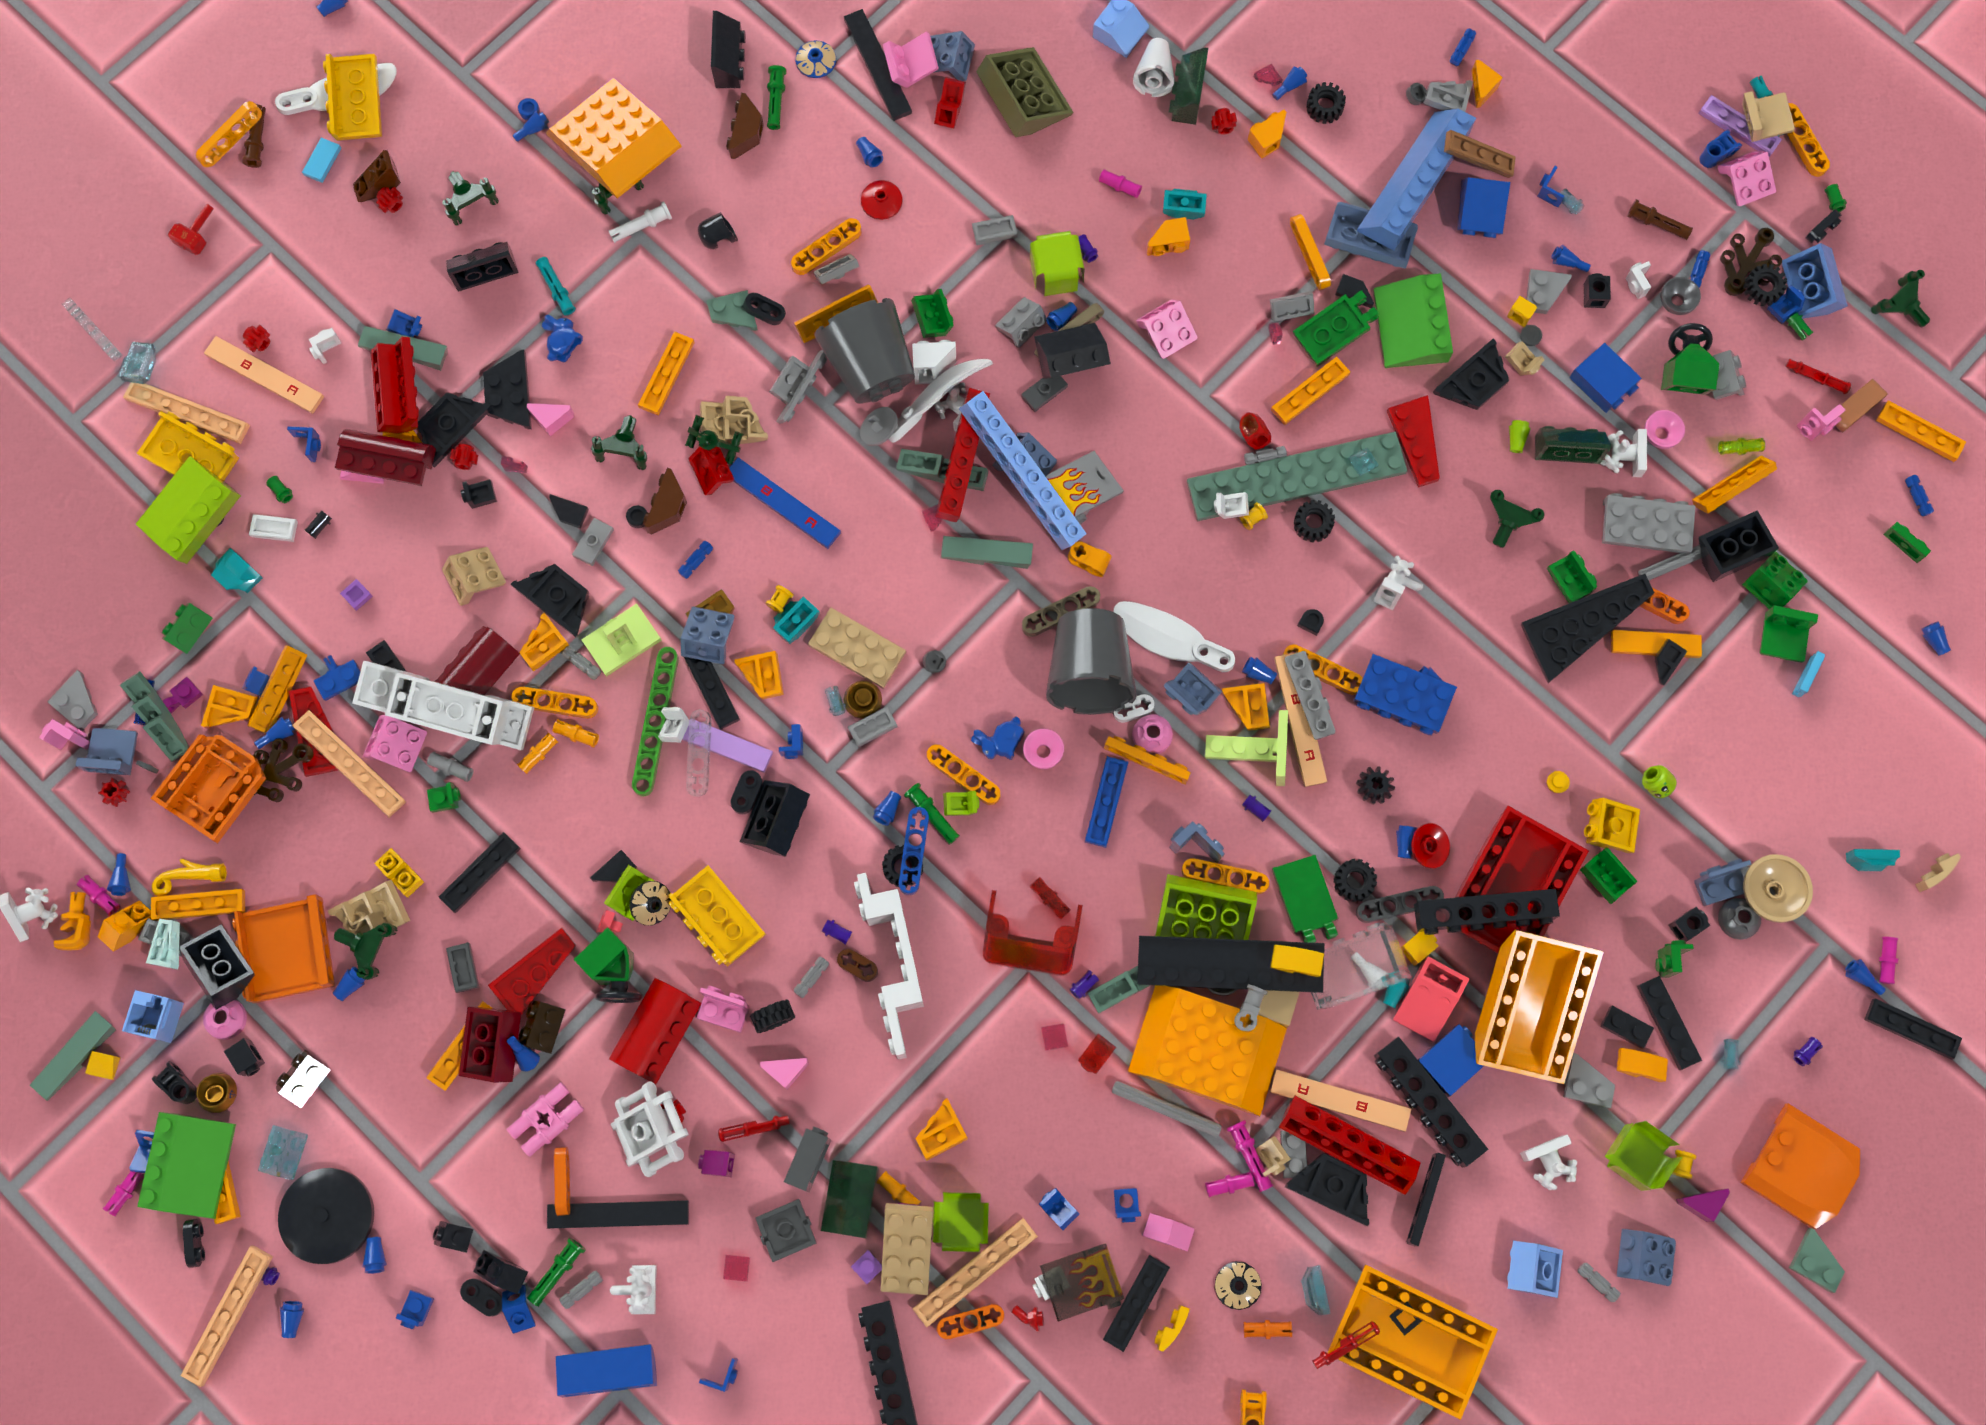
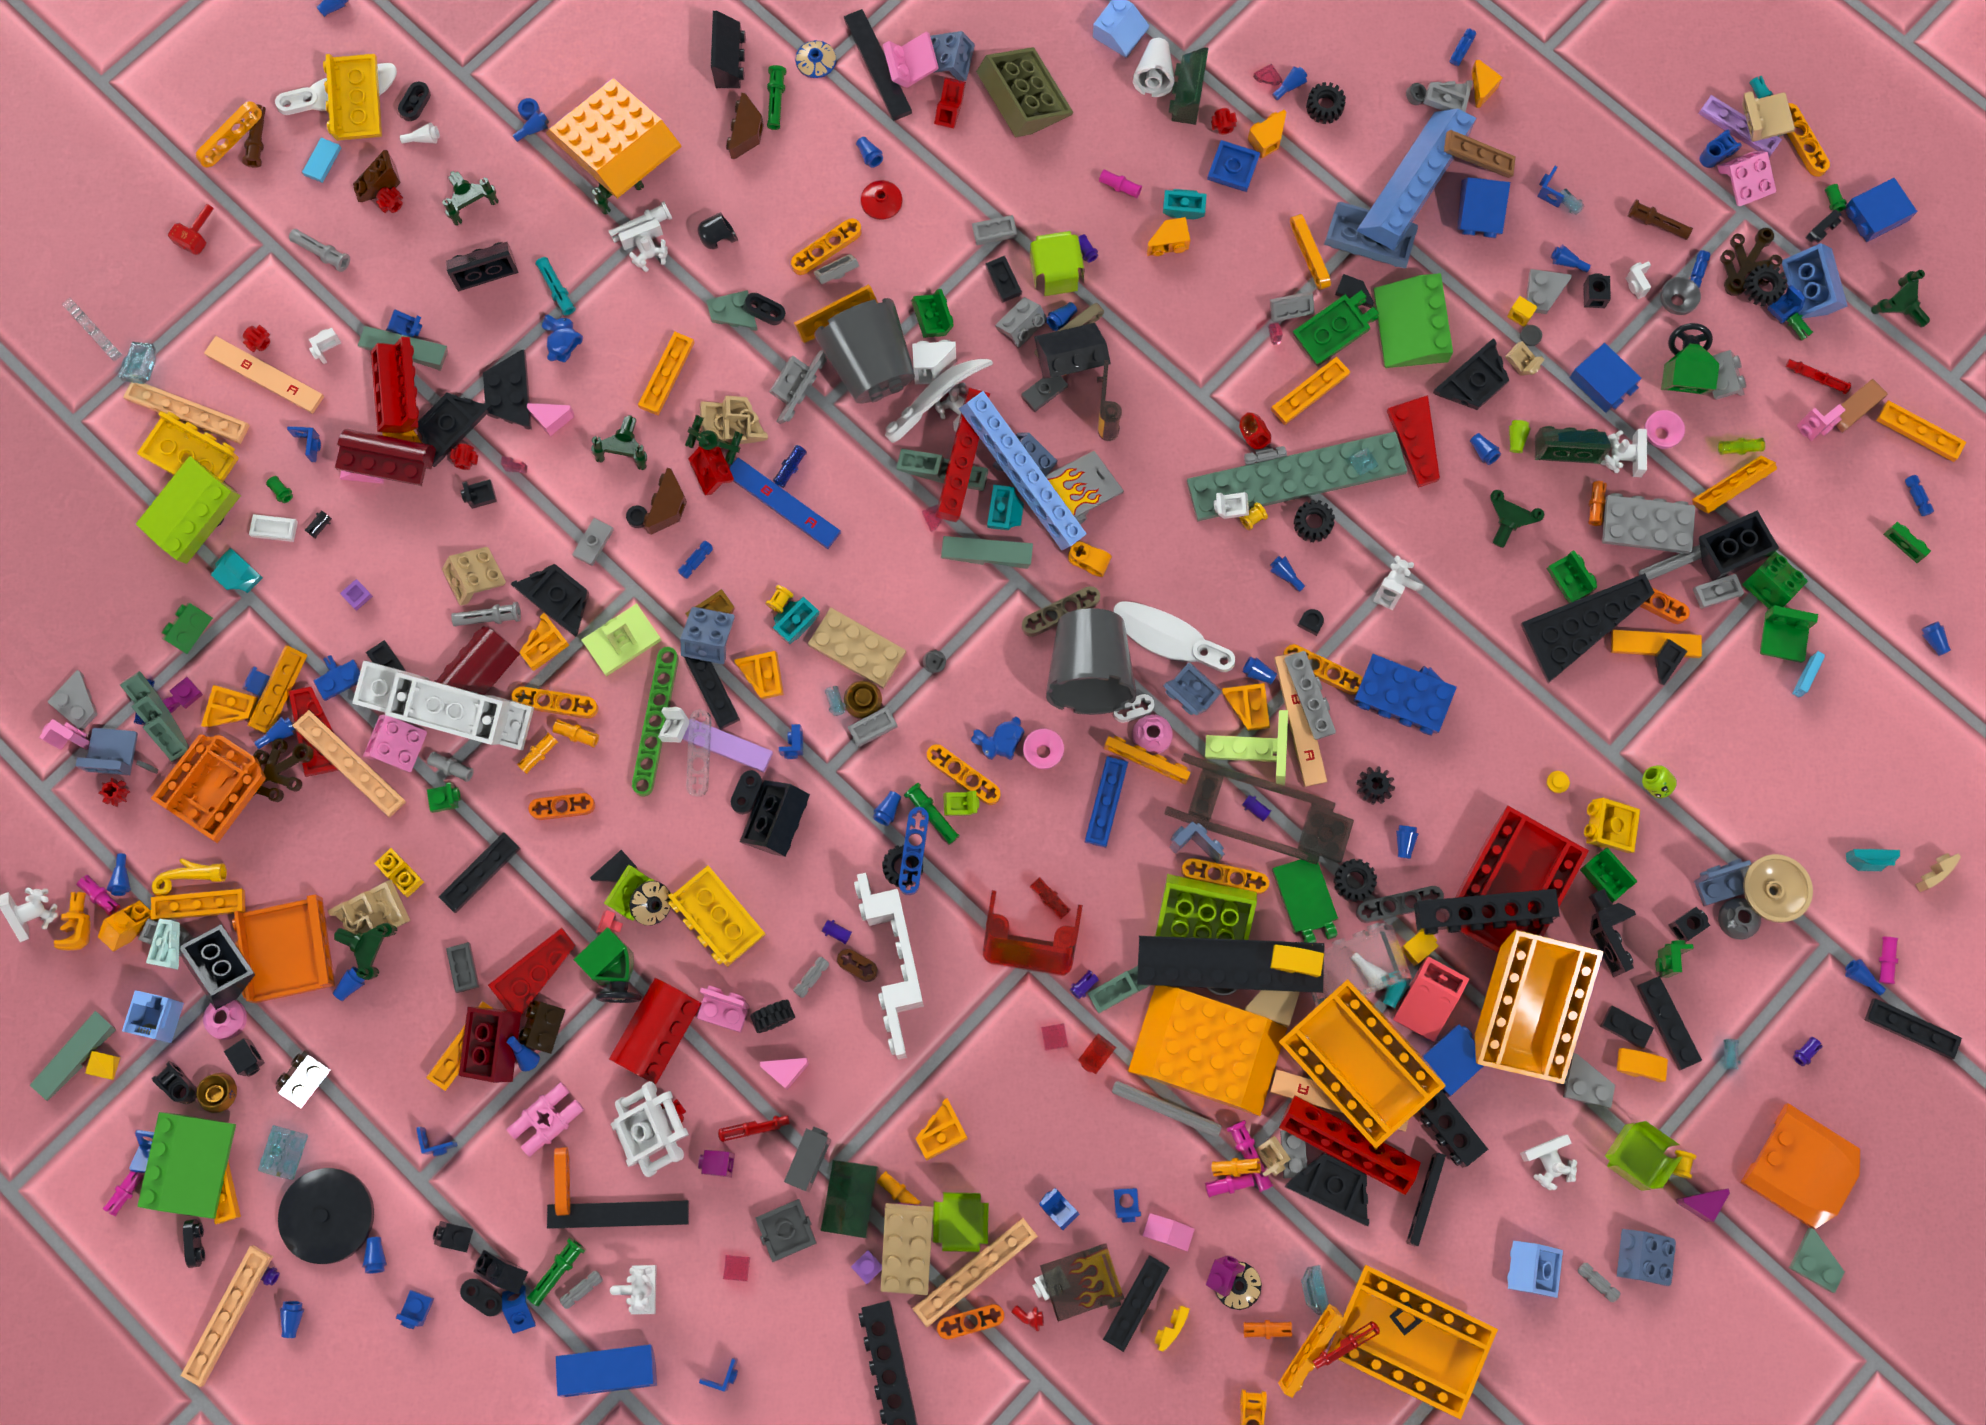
(326, 253): none -> light grey pin
(413, 102): none -> black plate
(425, 134): none -> white cone
(436, 1150): none -> blue bracket
(496, 614): none -> light grey pin
(545, 814): none -> orange beam
(569, 512): black tile -> none
(581, 662): light grey axle -> none
(642, 238): none -> white piece
(789, 466): none -> clear blue pin
(878, 426): light grey piece -> none
(1003, 279): none -> black plate
(1005, 508): none -> teal slope
(1109, 412): none -> clear smoke door
(1168, 328): bright pink bracket -> none
(1224, 1274): none -> magenta bracket
(1233, 166): none -> blue plate
(1236, 1167): none -> light orange pin
(1250, 1007): light grey connector -> none
(1283, 569): none -> blue cone
(1312, 1347): none -> light orange plate
(1323, 832): none -> clear smoke plate
(1362, 1063): none -> light orange slope
(1437, 845): red dish -> none
(1485, 449): none -> blue cone
(1597, 503): none -> orange pin
(1605, 936): none -> black plate
(1718, 591): none -> light grey plate
(1880, 209): none -> blue brick

